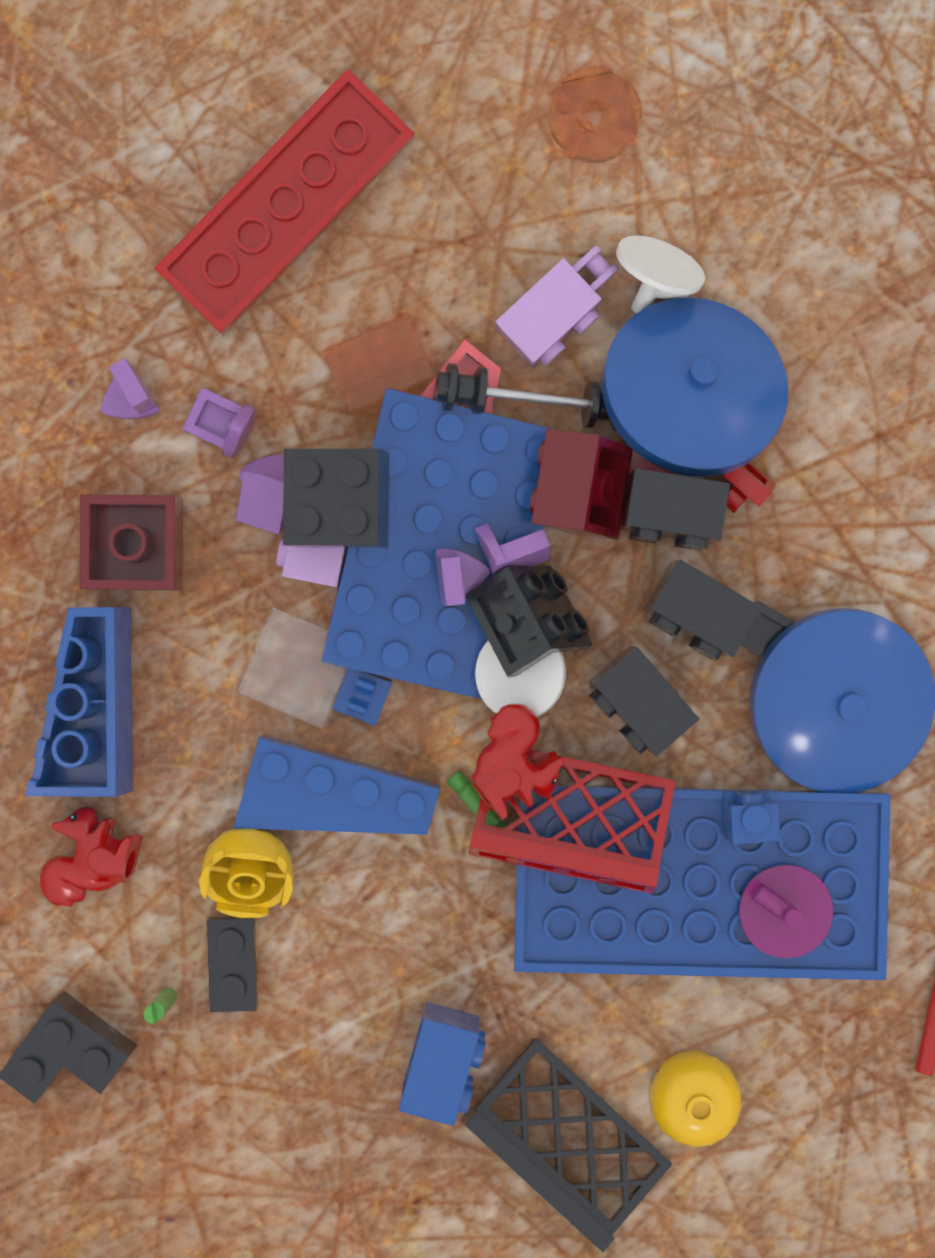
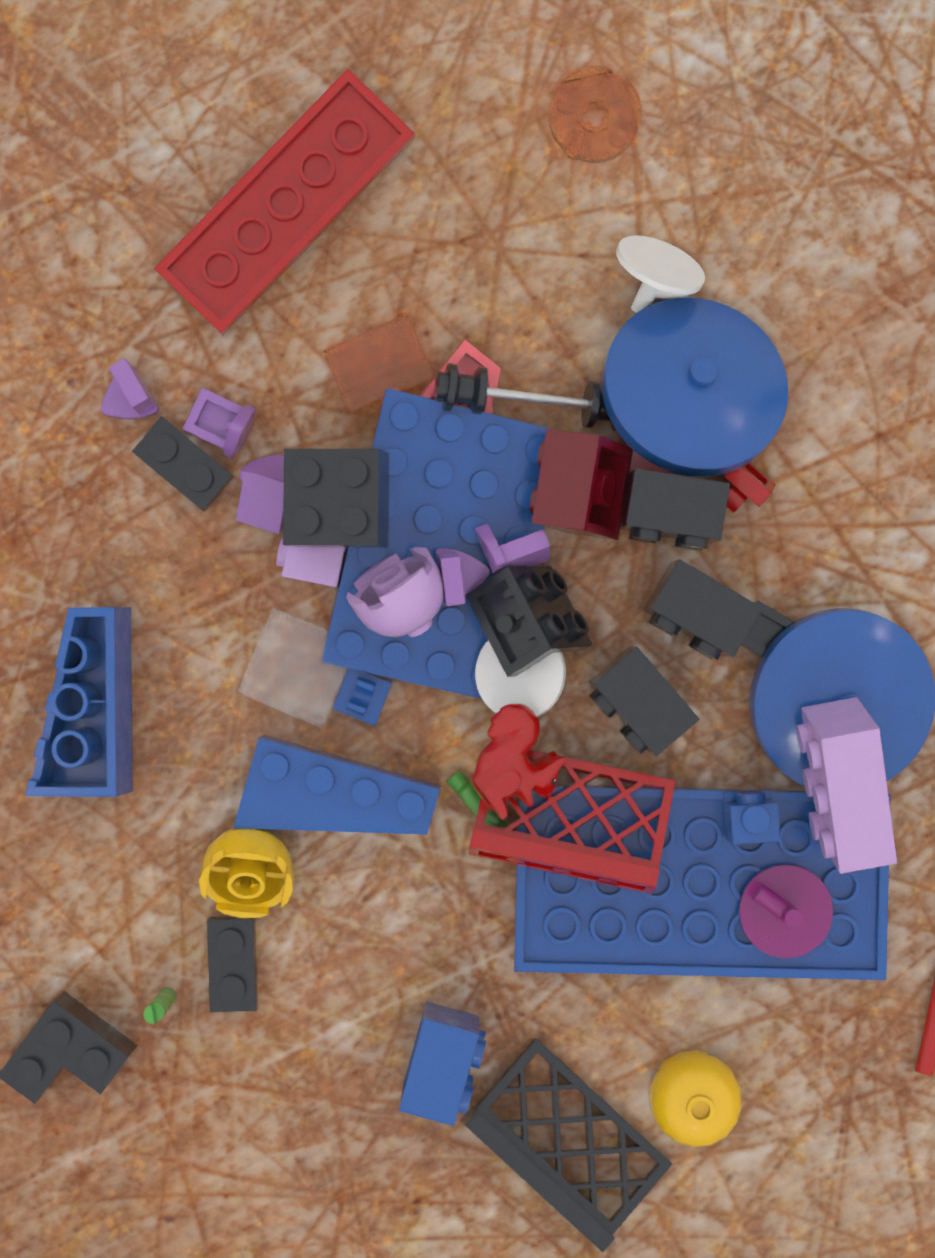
(97, 862): red animal -> none
(131, 542): dark red brick -> none
(182, 464): none -> black plate
(399, 594): none -> lavender cylinder
(555, 308): lavender brick -> none
(847, 785): none -> lavender brick

